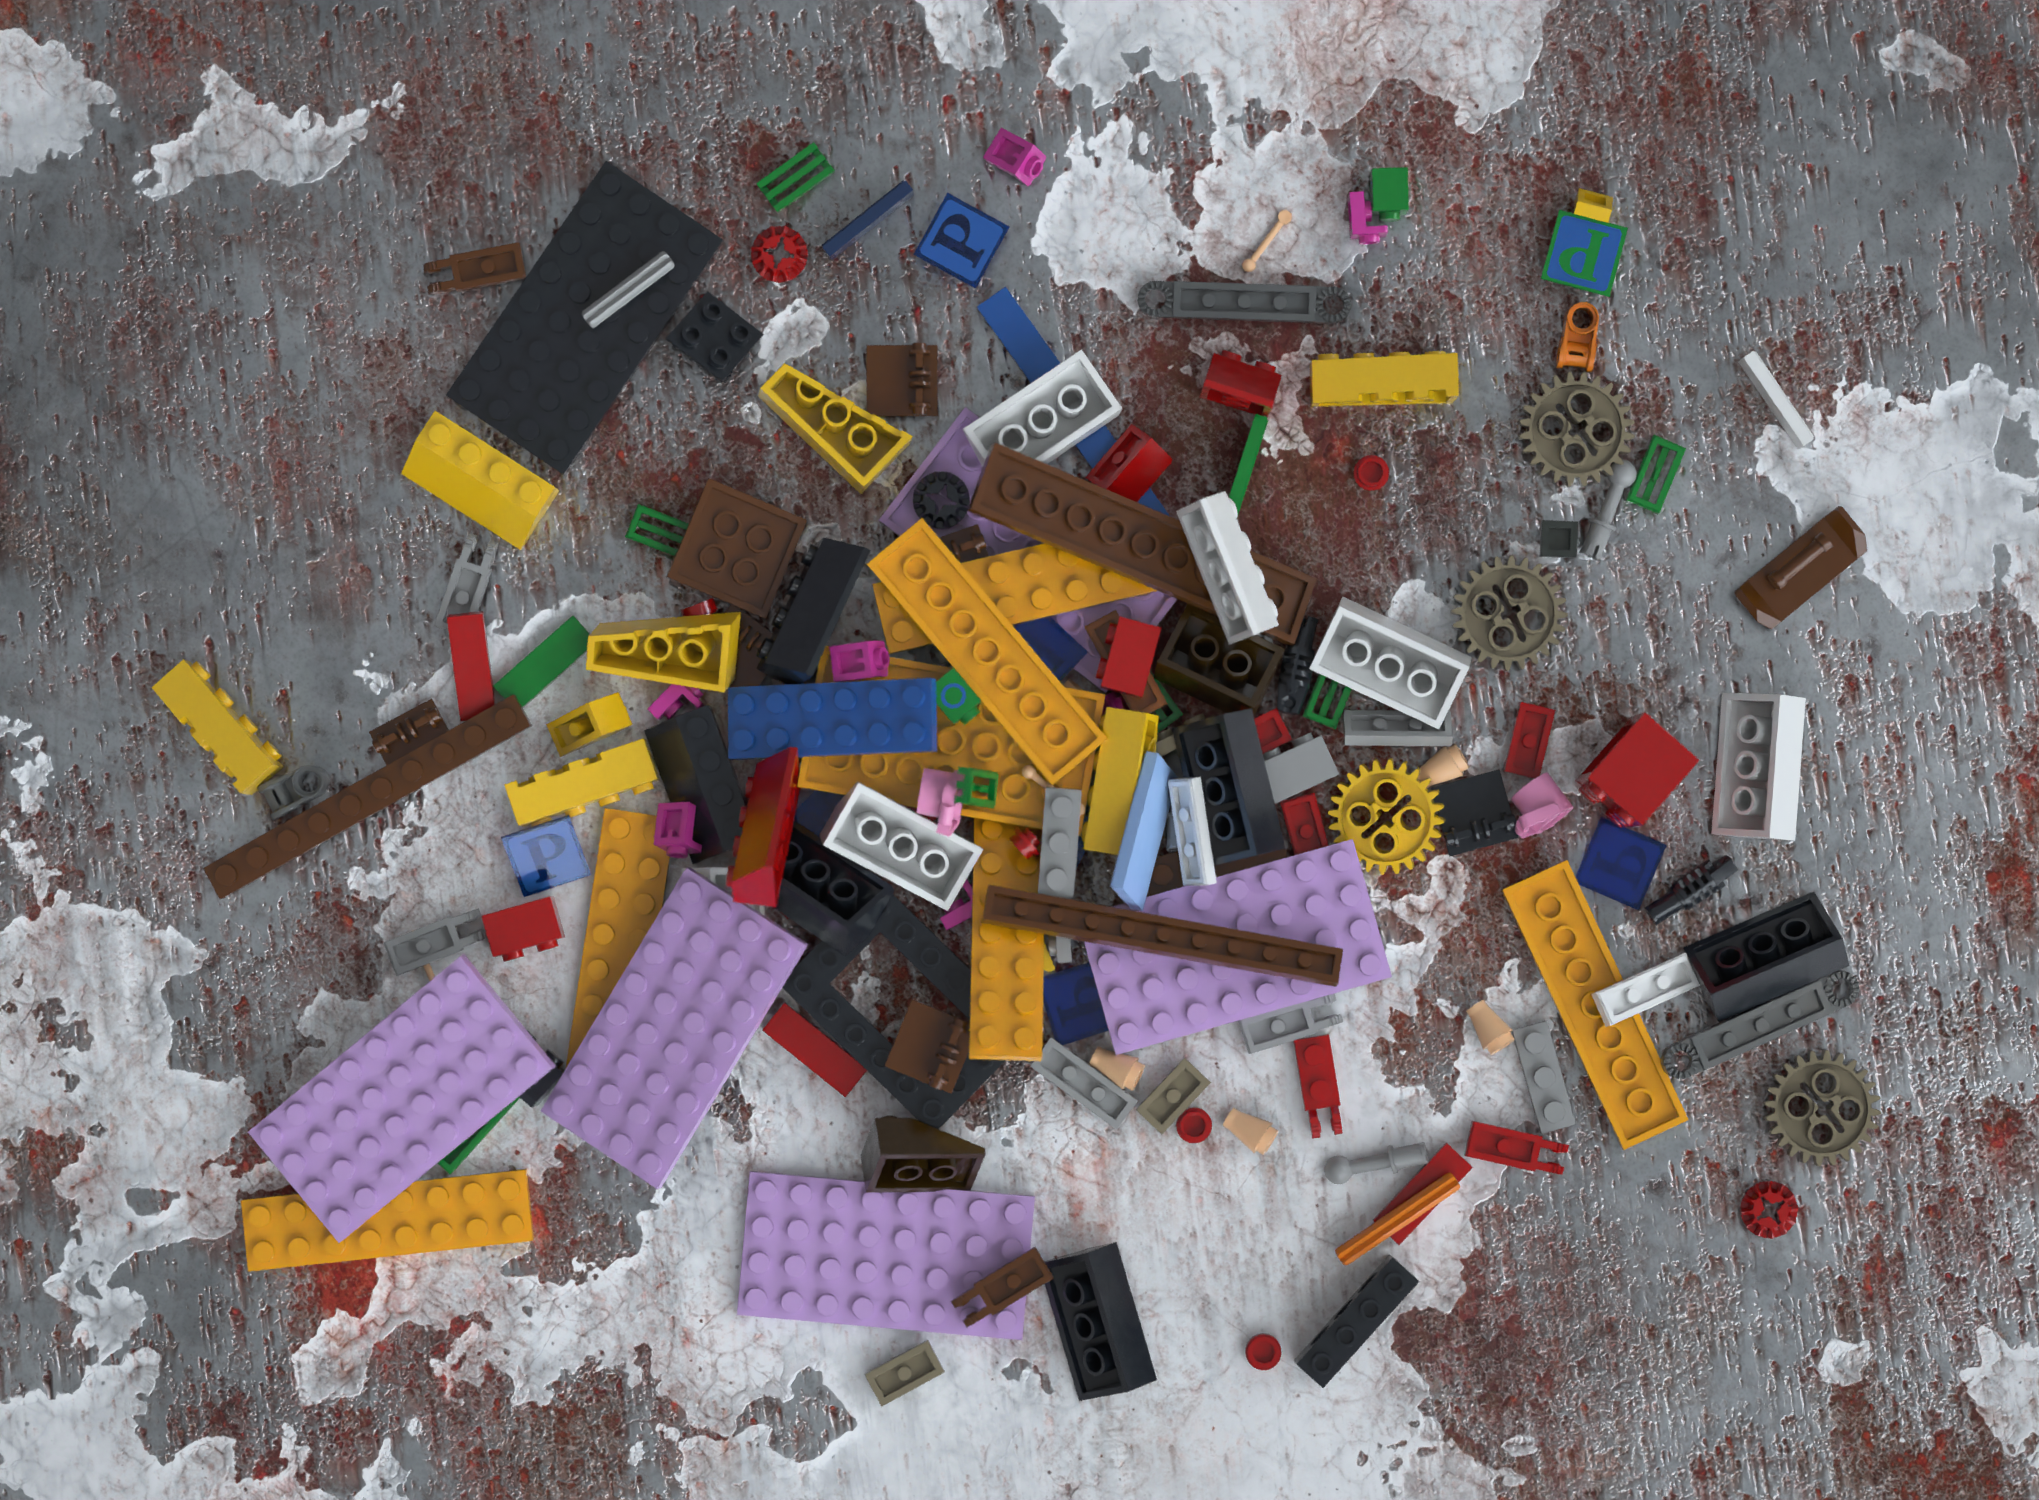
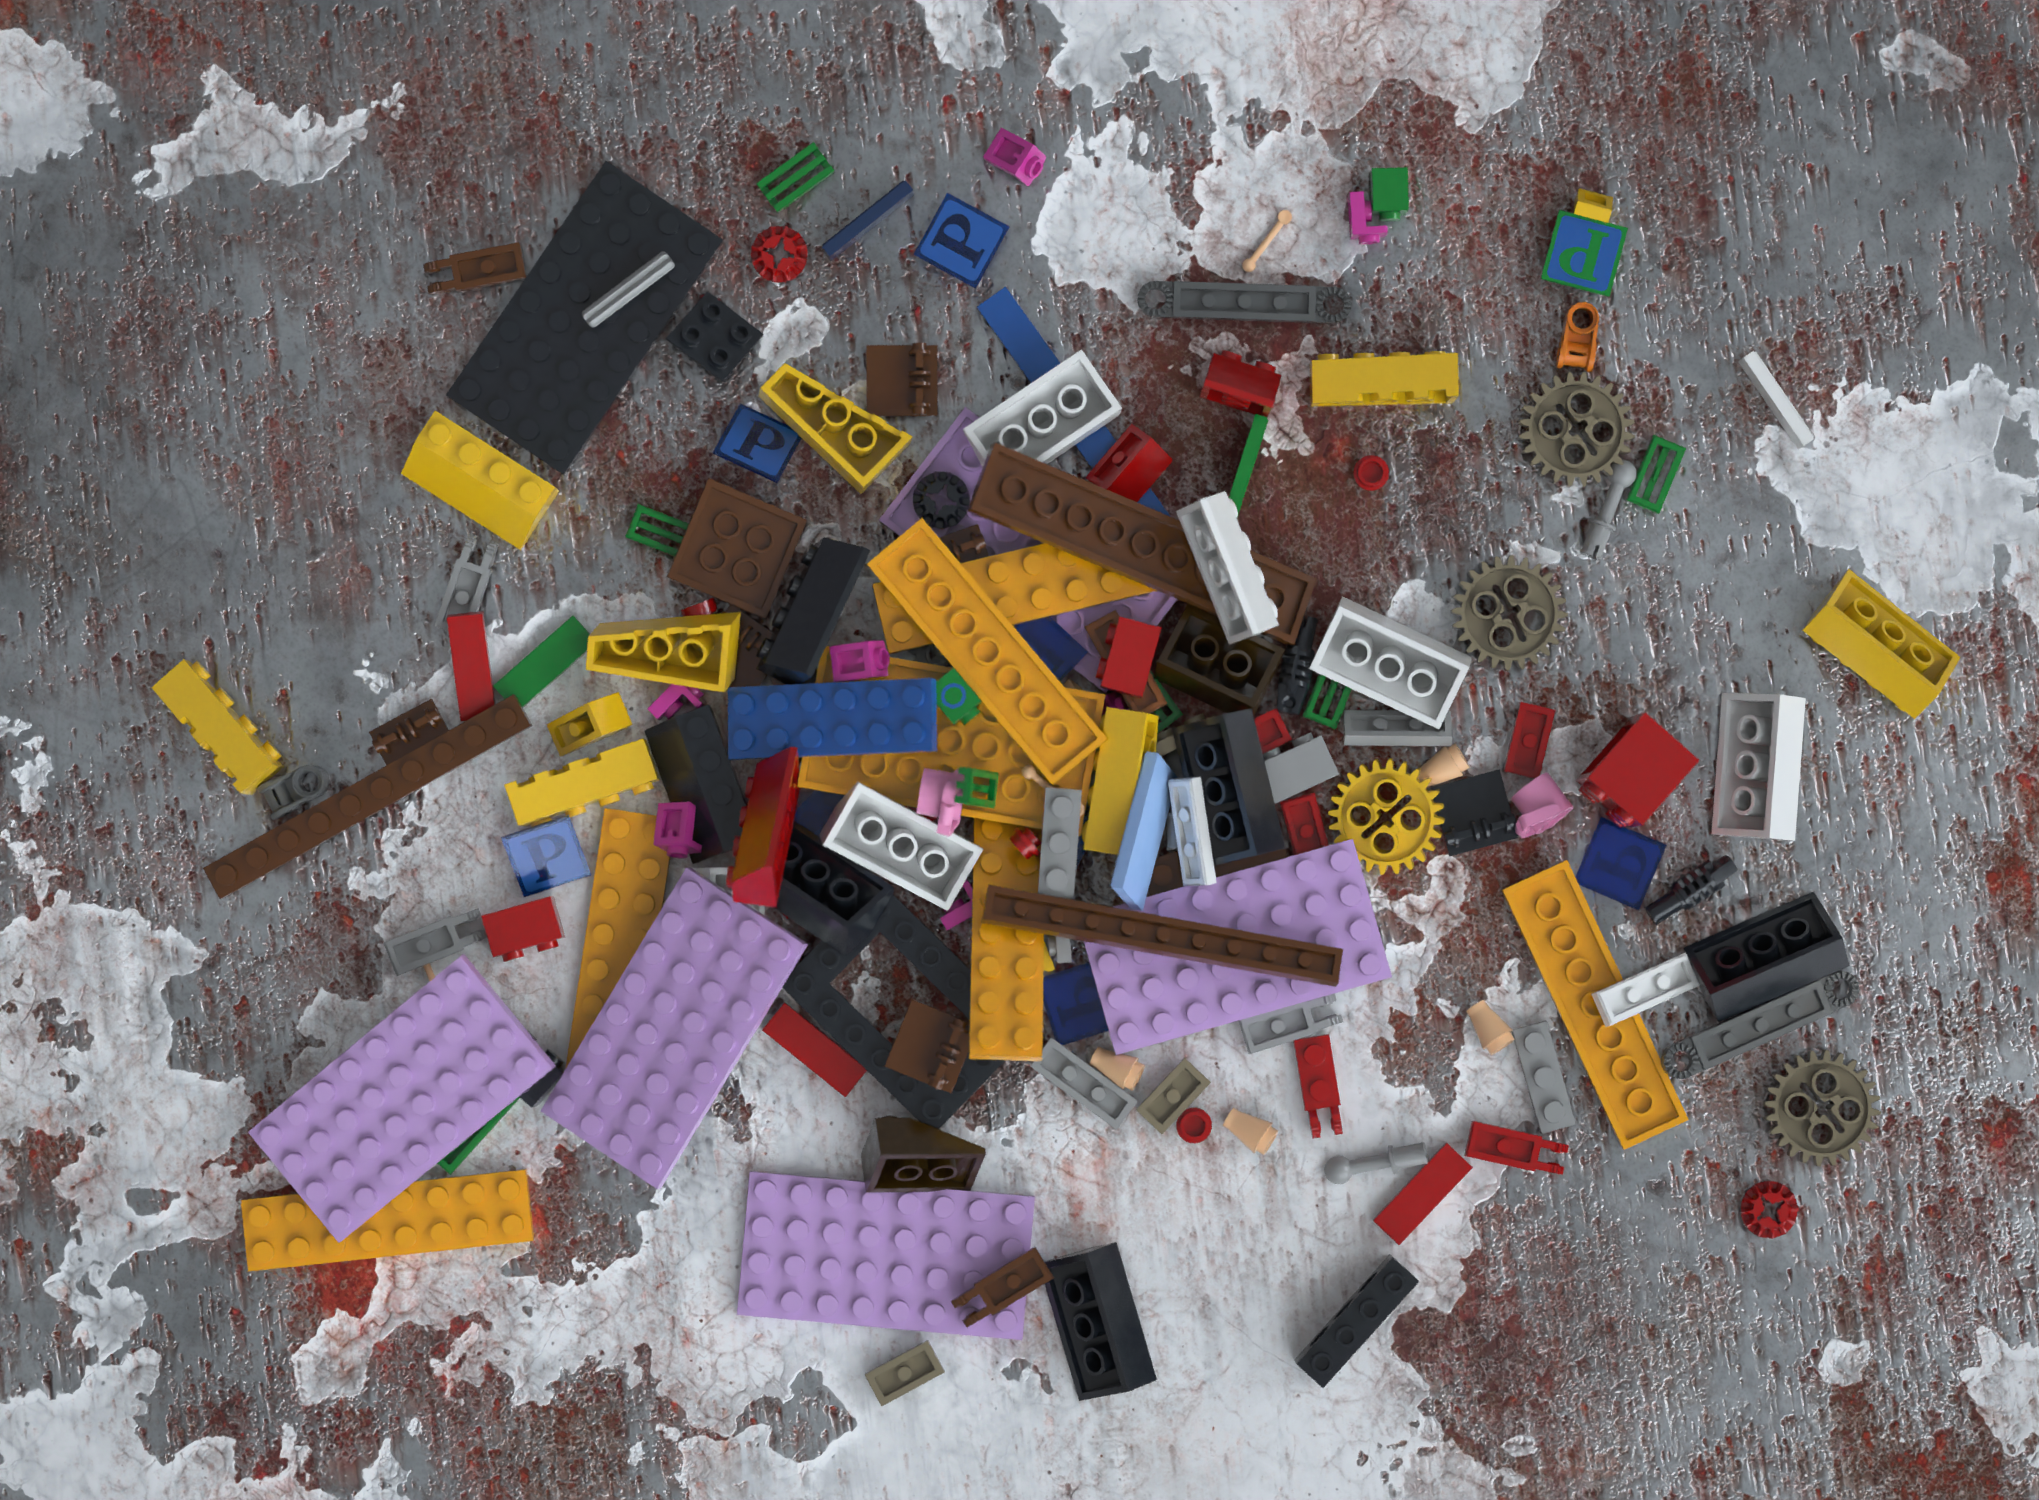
(758, 443): none -> piece
(1263, 1351): red tile -> none
(1397, 1219): orange axle -> none
(1558, 539): pearl dark grey tile -> none
(1803, 568): reddish brown piece -> none
(1882, 644): none -> yellow slope

